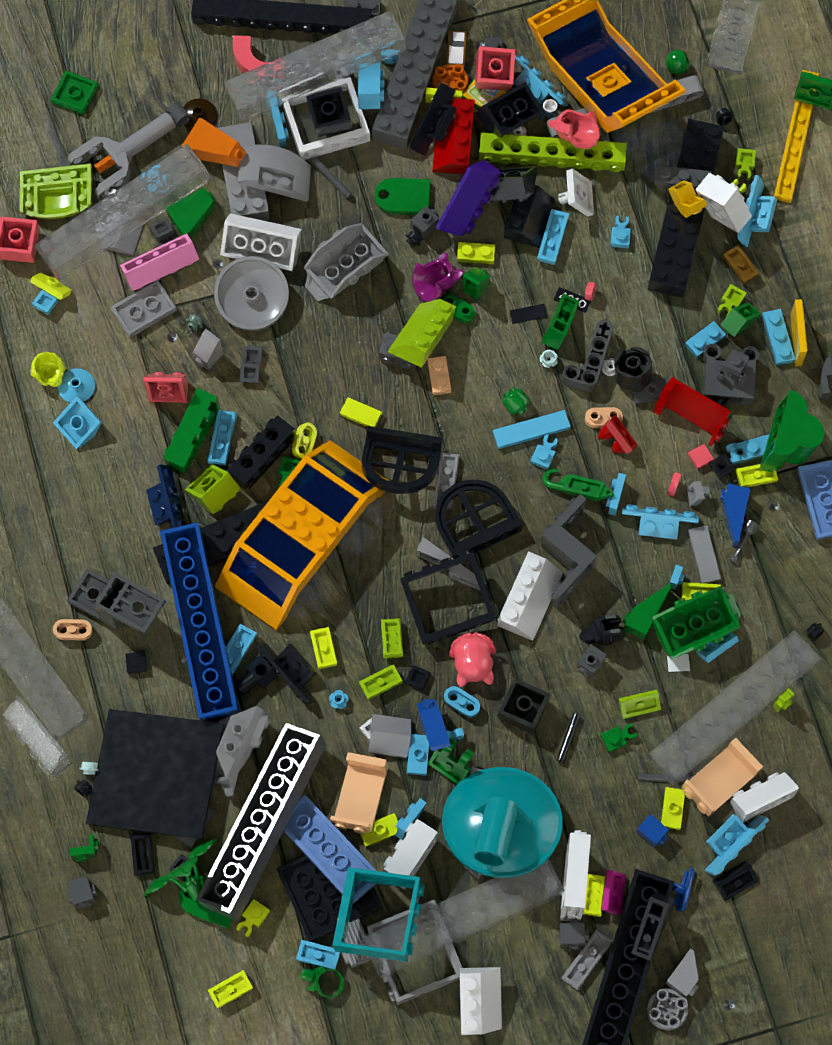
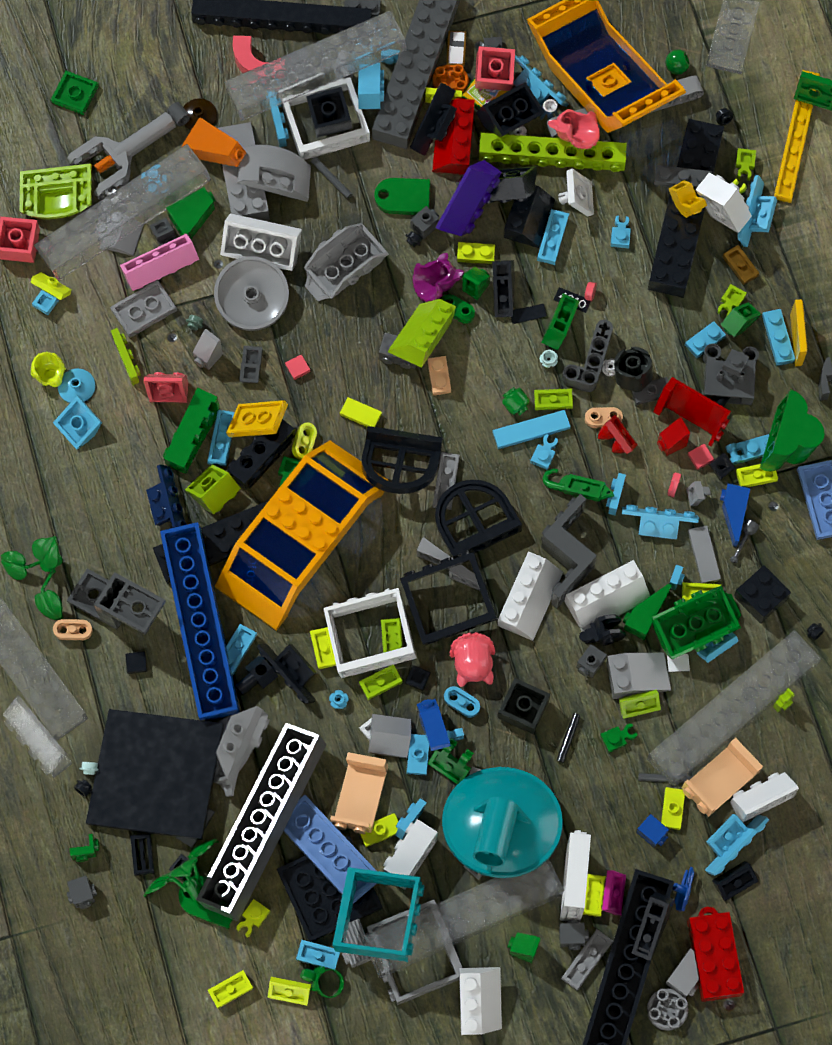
(48, 554): none -> green plant
(126, 356): none -> lime plate
(257, 418): none -> yellow tile
(289, 991): none -> neon yellow plate
(297, 367): none -> coral tile
(376, 661): none -> white window
(503, 288): none -> black slope
(524, 946): none -> green slope
(553, 399): none -> lime plate
(608, 595): none -> white slope
(637, 673): none -> light grey slope
(674, 437): none -> red slope
(715, 955): none -> red piece
(762, 594): none -> black brick

